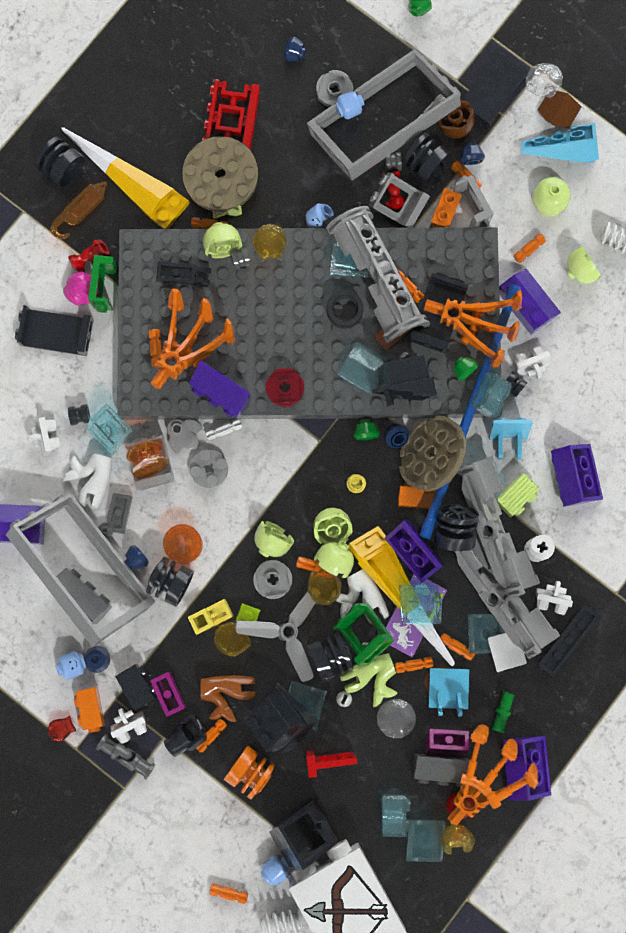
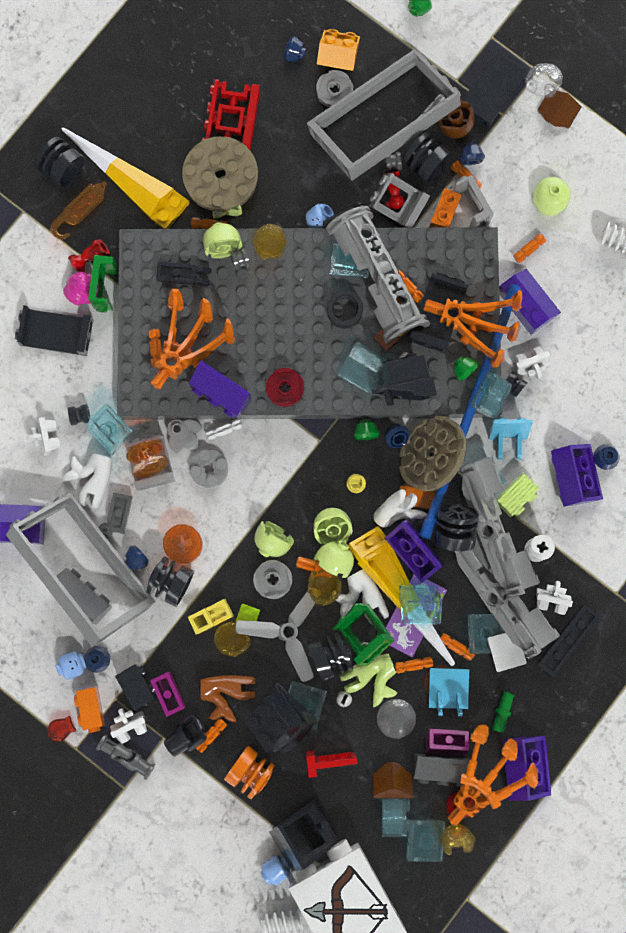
(228, 893): orange axle -> none
(338, 49): none -> light orange slope
(349, 105): light blue head -> none
(392, 782): none -> reddish brown slope
(398, 508): none -> white piece
(575, 145): medium azure wedge -> none
(582, 267): yellowish green cylinder -> none
(601, 457): none -> dark blue cone

